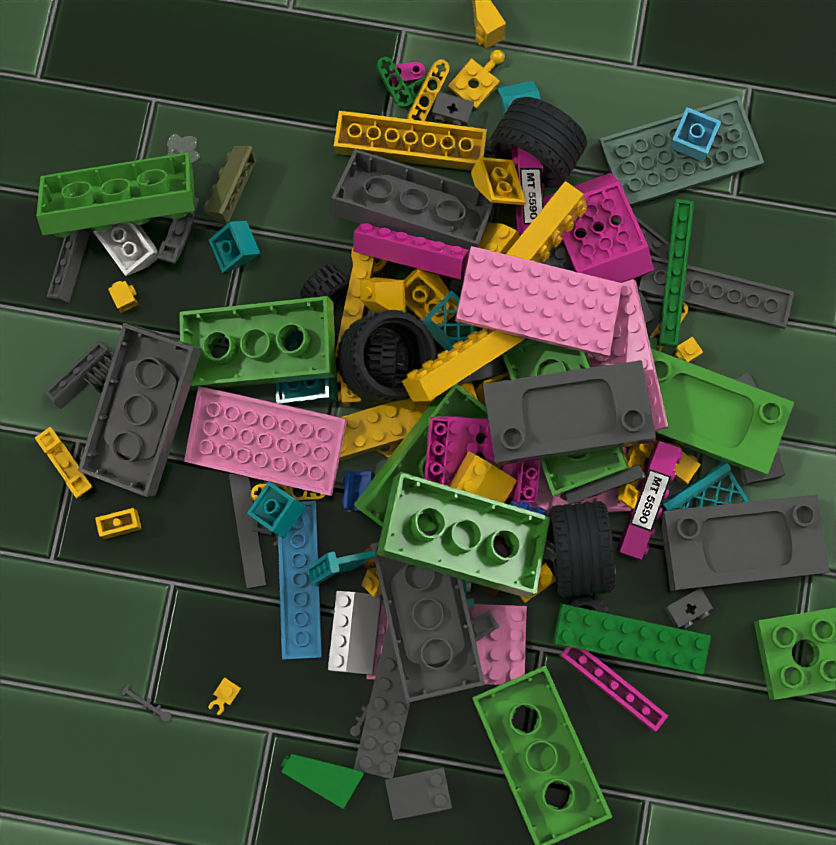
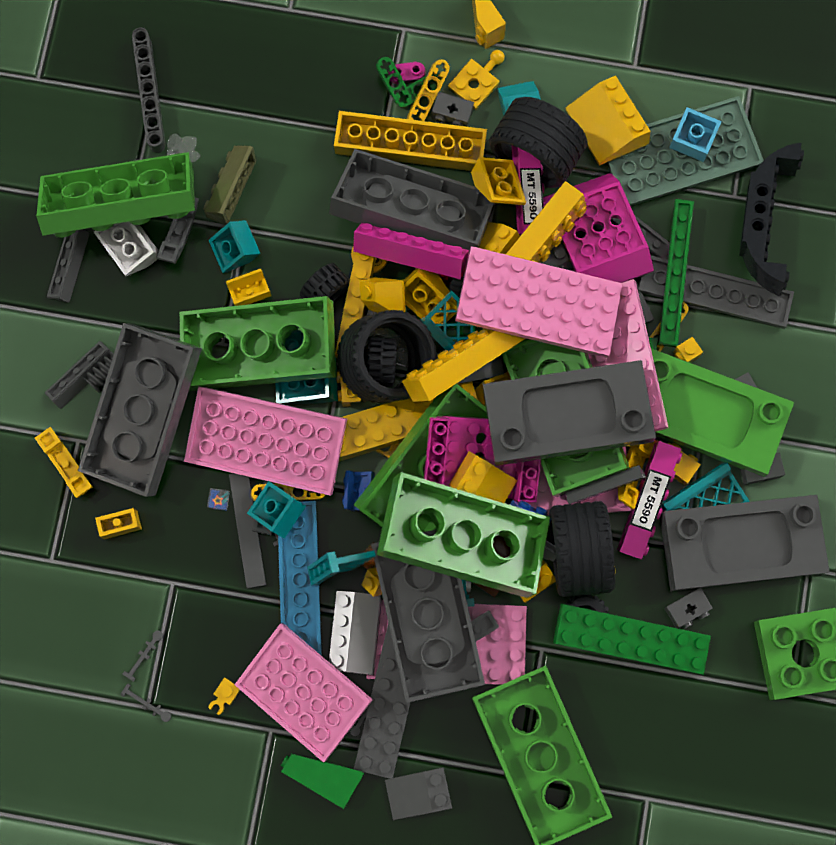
(123, 296): yellow brick -> none
(151, 97): none -> dark grey beam
(157, 636): none -> dark grey piece
(218, 499): none -> clear tile
(248, 288): none -> yellow bracket
(303, 692): none -> bright pink plate
(609, 121): none -> yellow slope
(615, 687): dark pink brick -> none
(759, 217): none -> black slope

